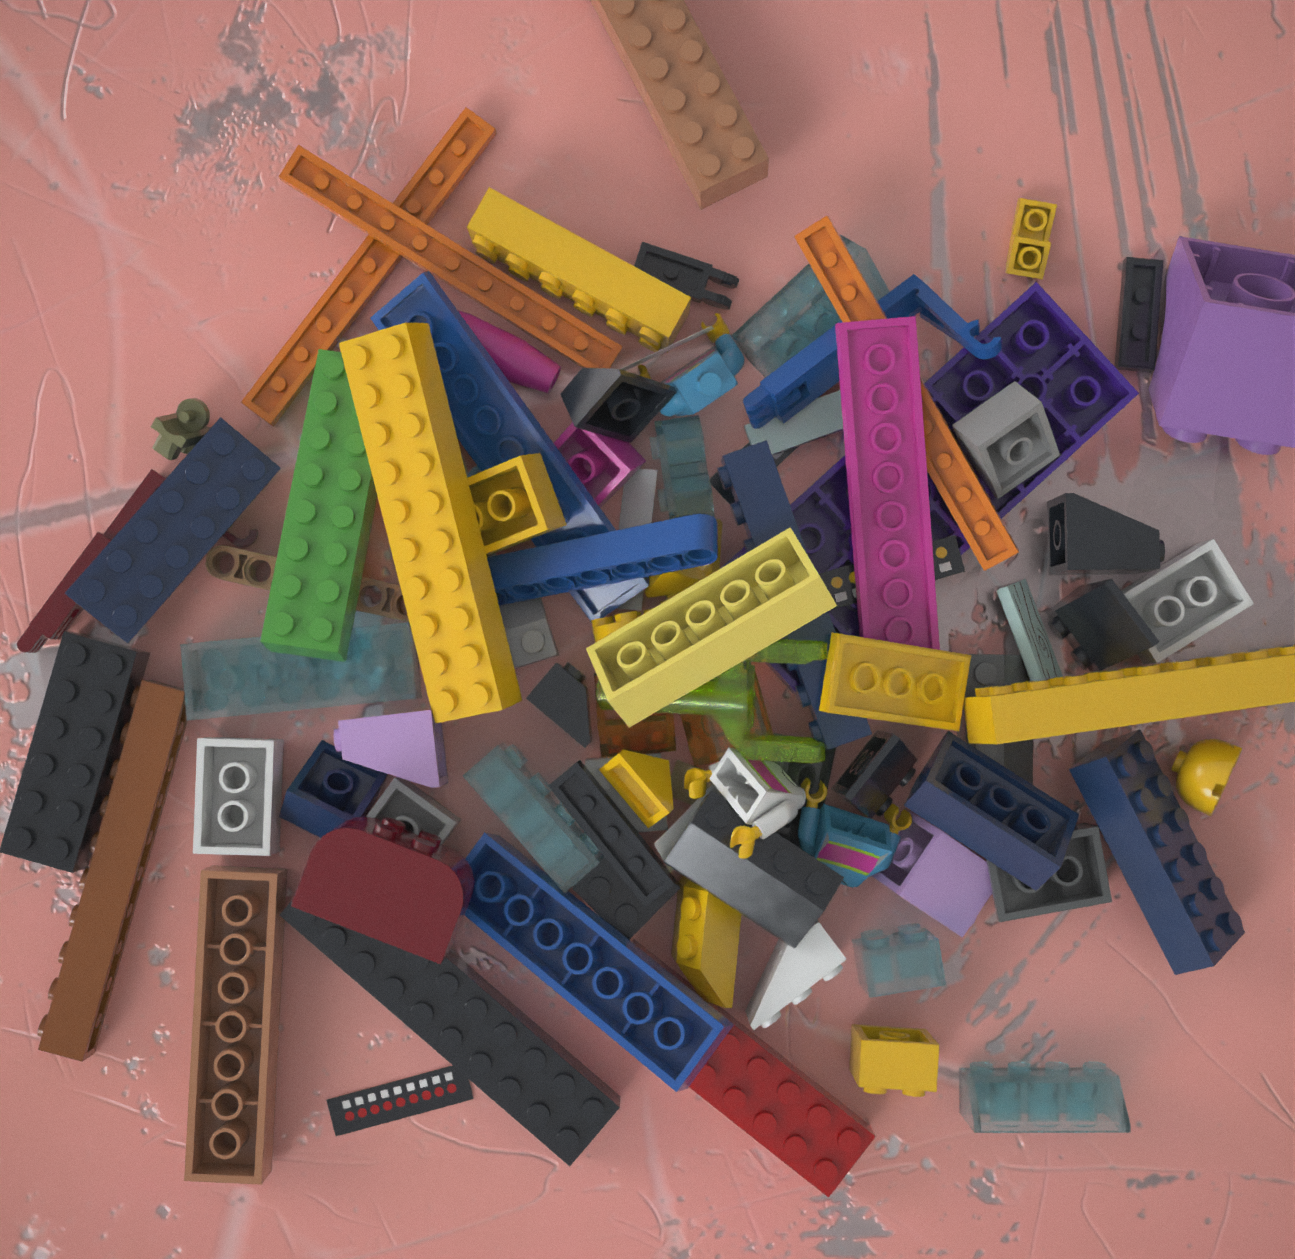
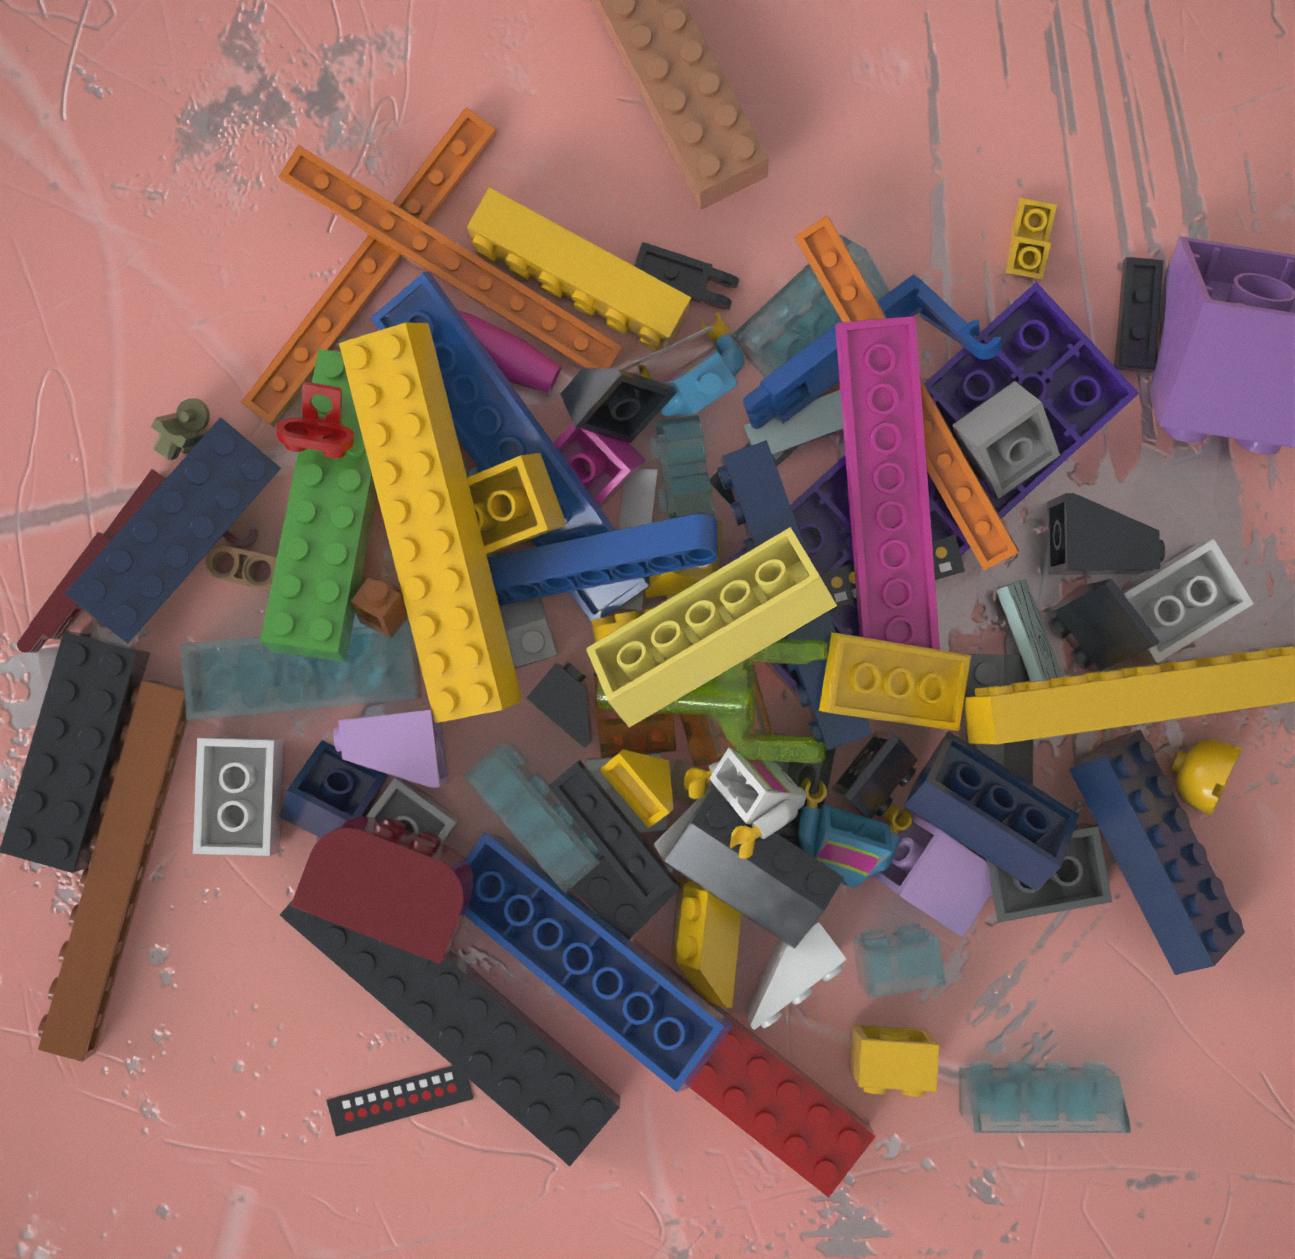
(235, 1025): nougat brick -> none
(316, 431): none -> red bracket
(381, 601): none -> dark orange brick

